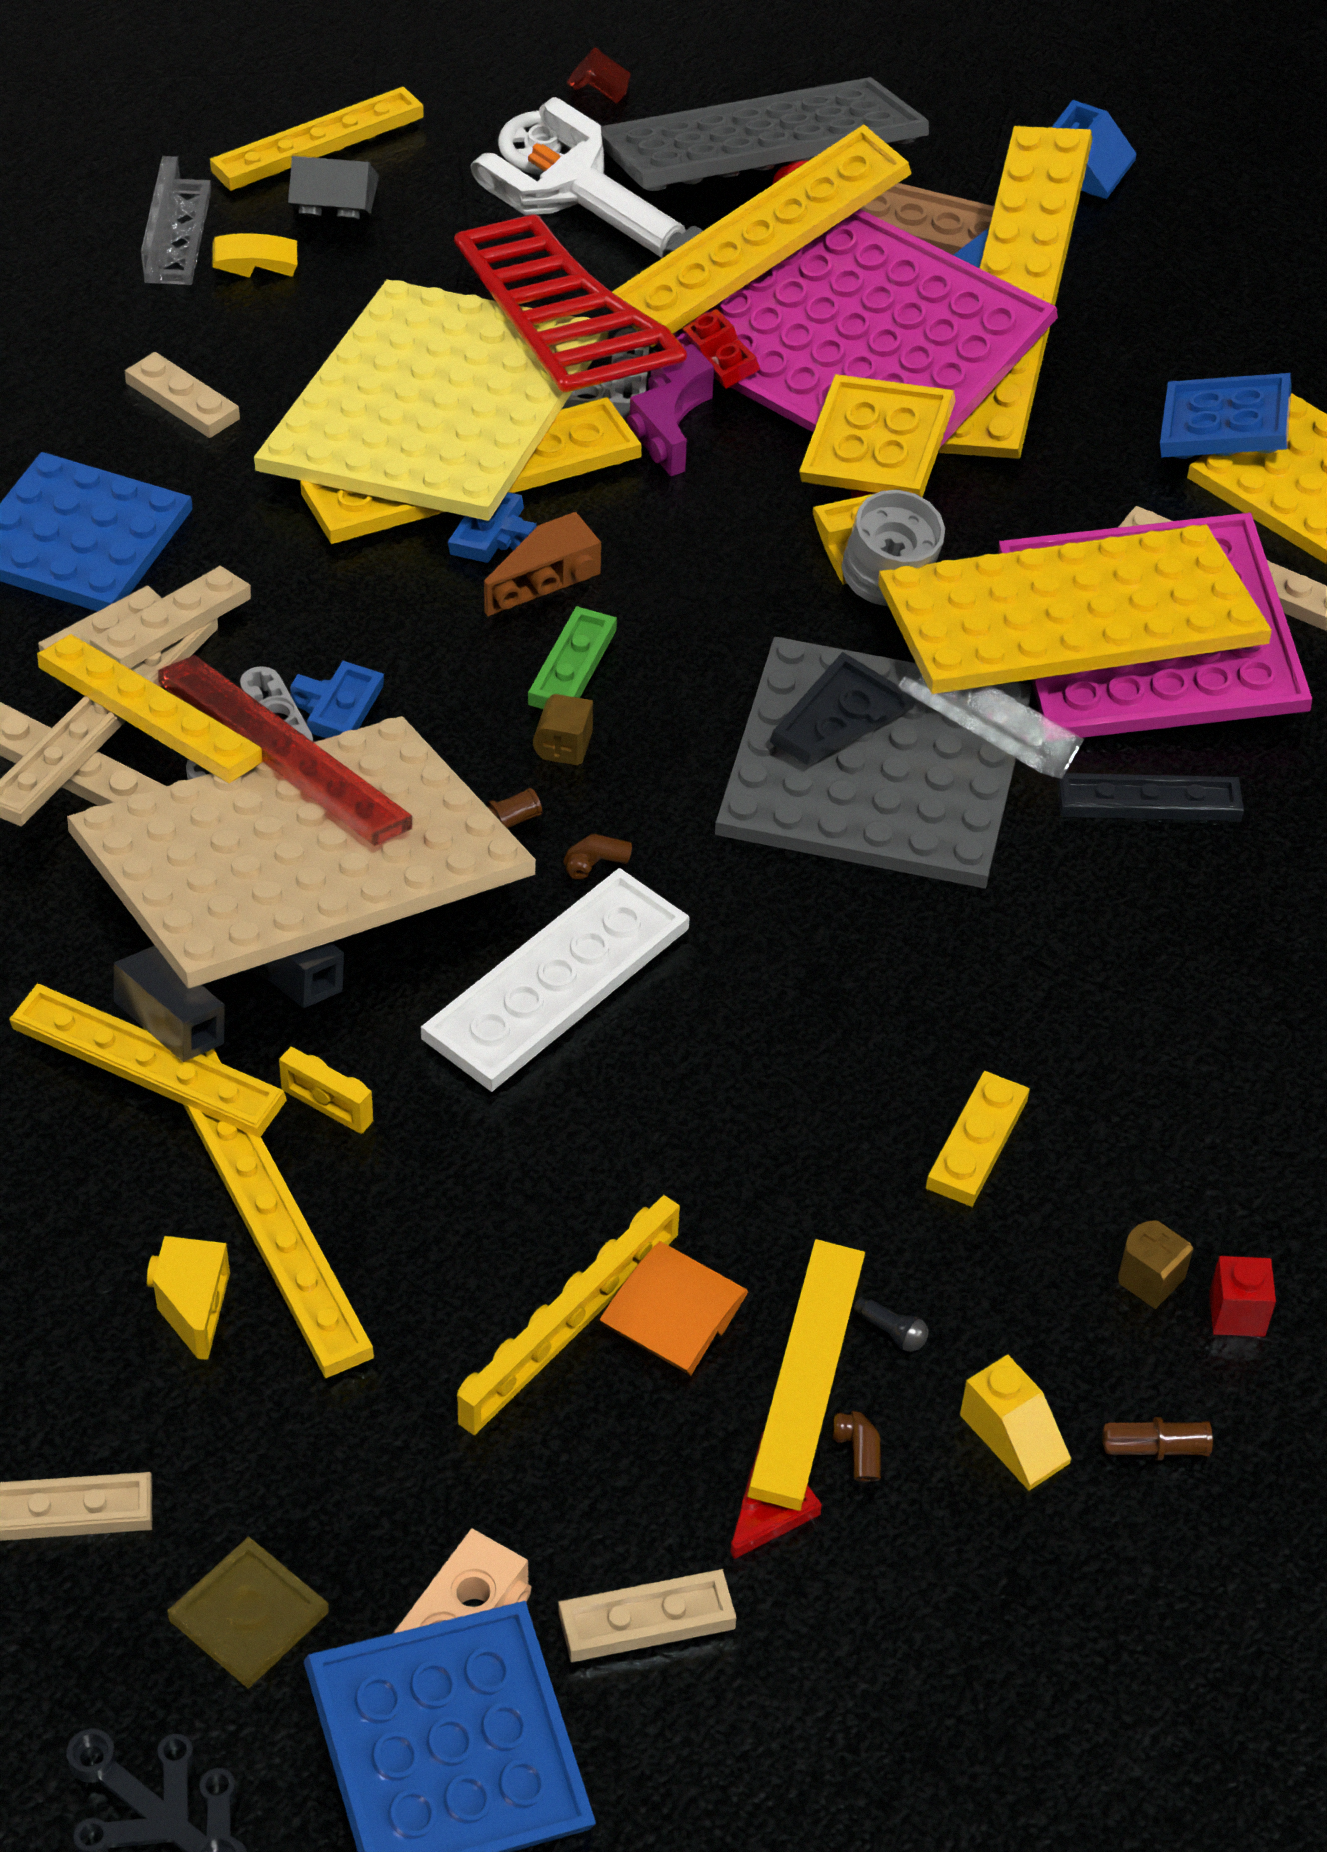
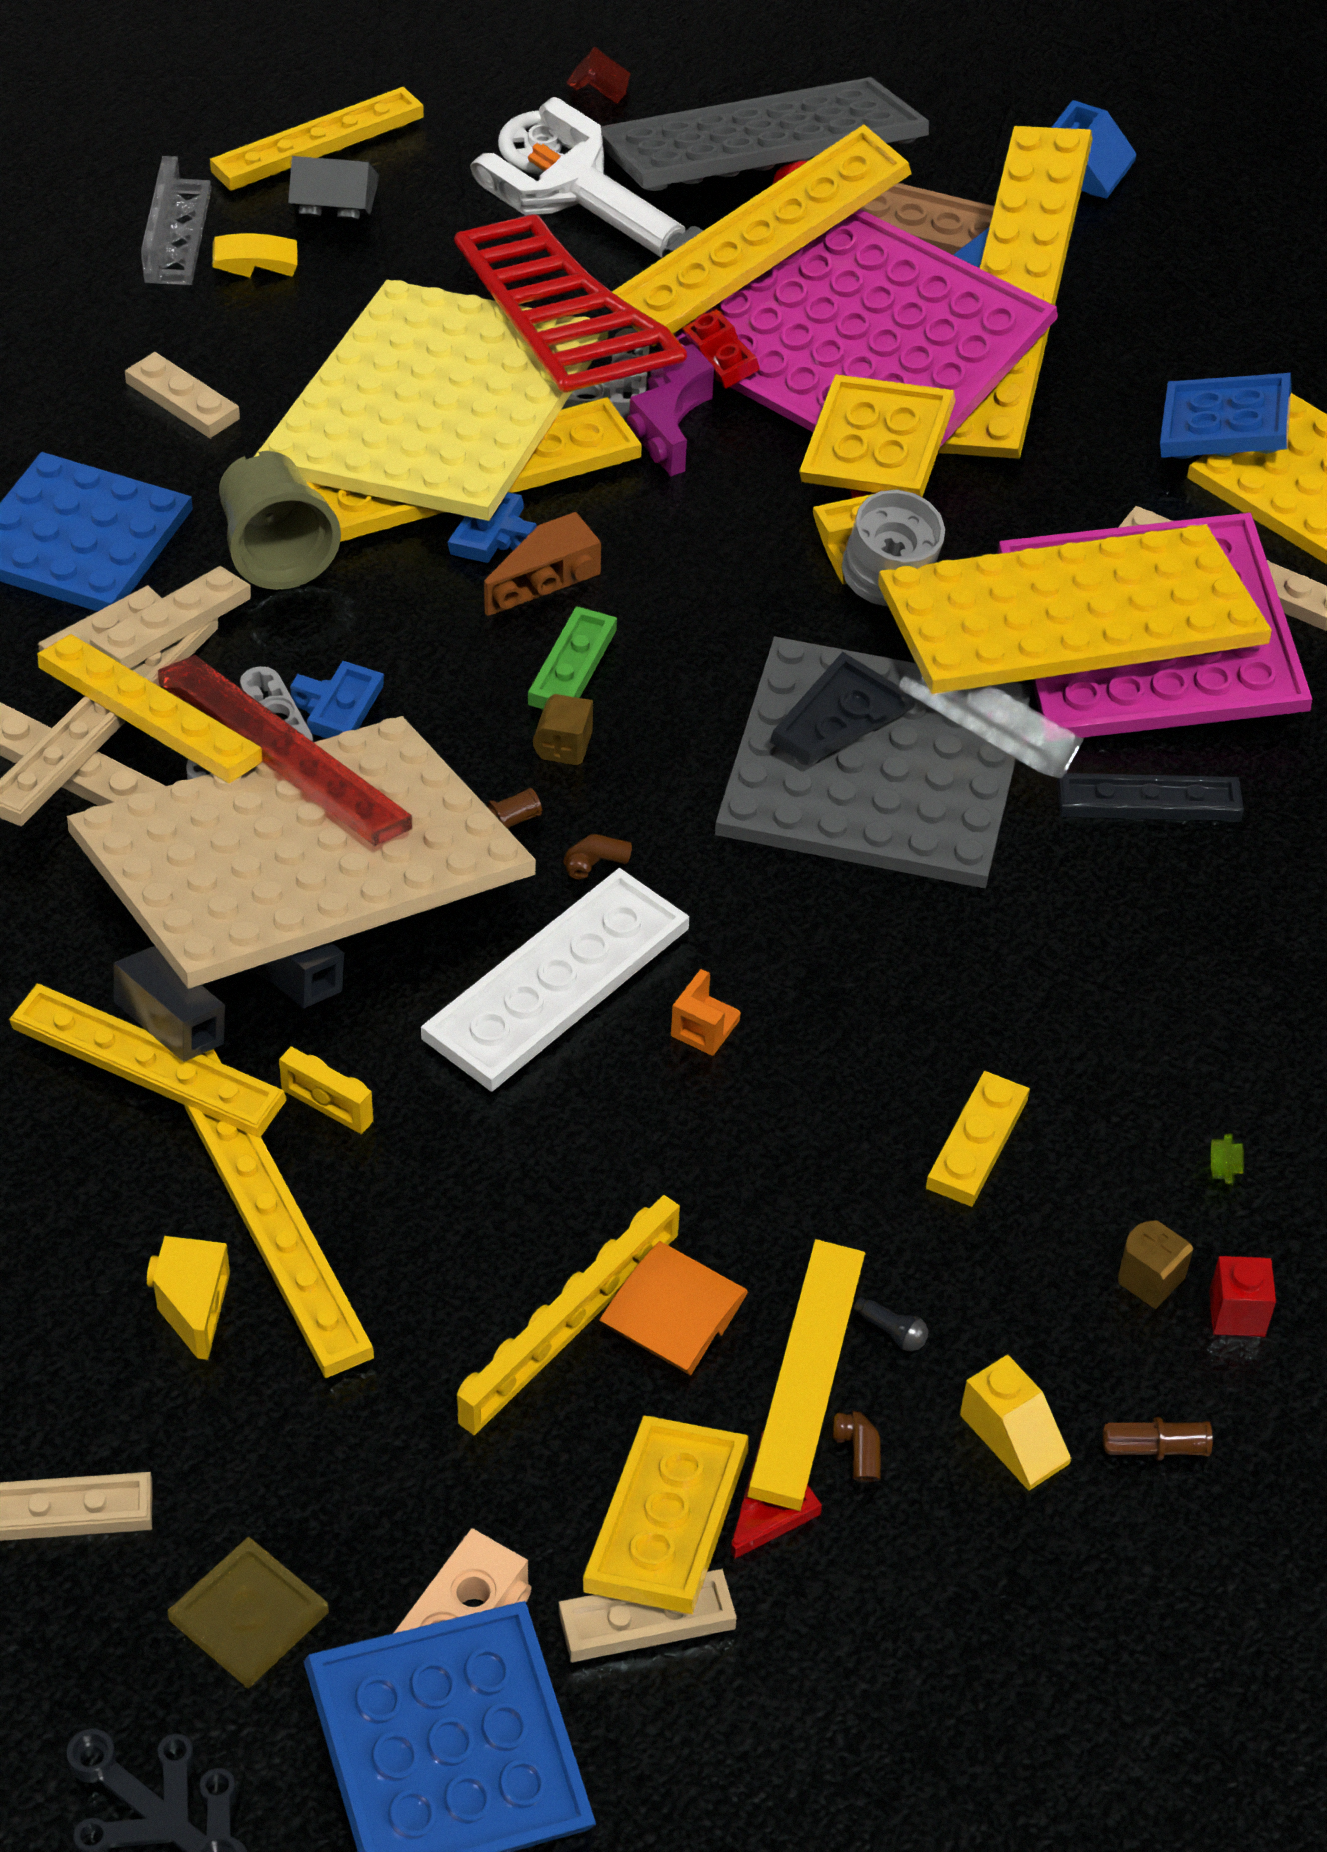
(294, 540): none -> olive piece
(666, 1515): none -> yellow plate
(700, 1018): none -> orange panel
(1226, 1158): none -> clear neon green plate

